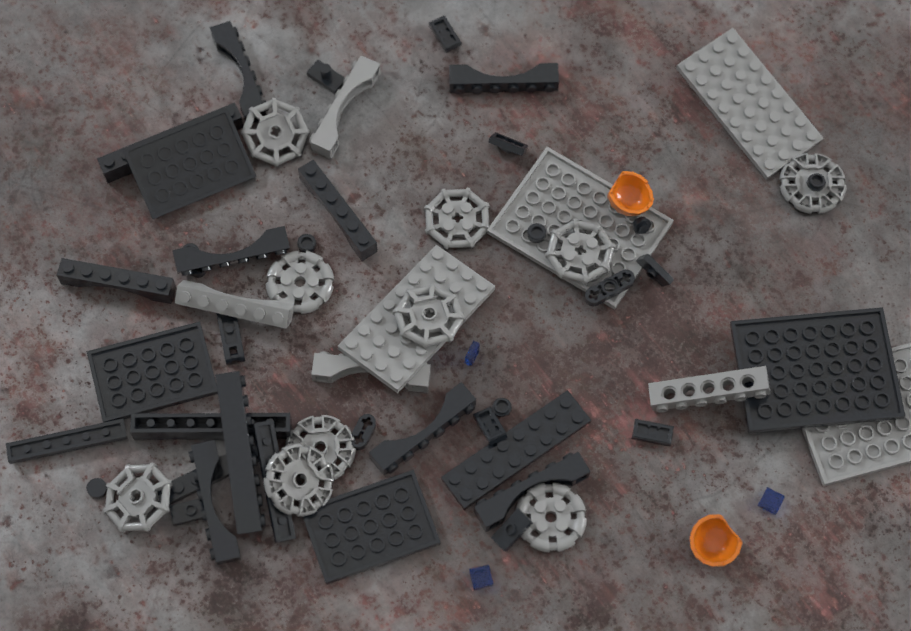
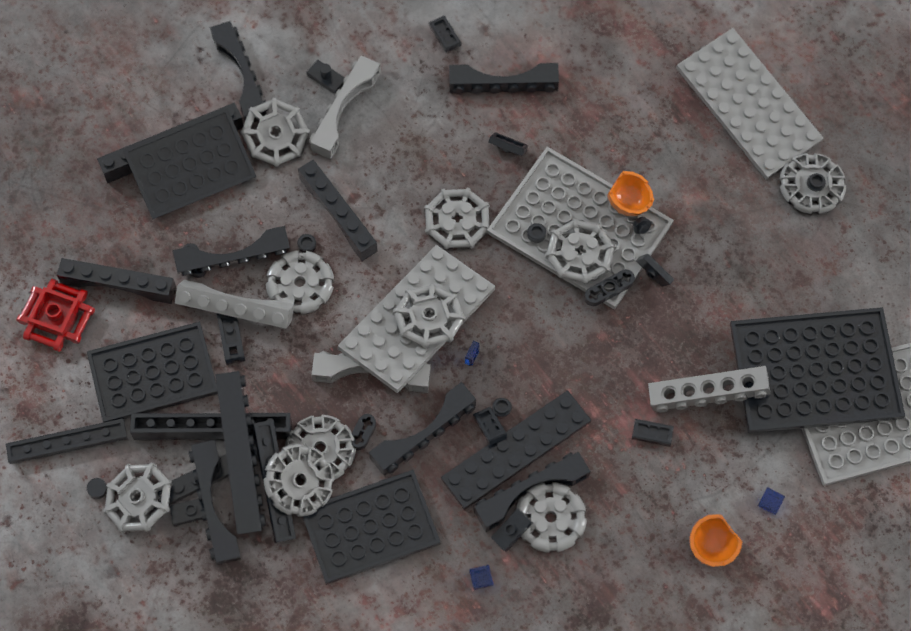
(55, 314): none -> red brick

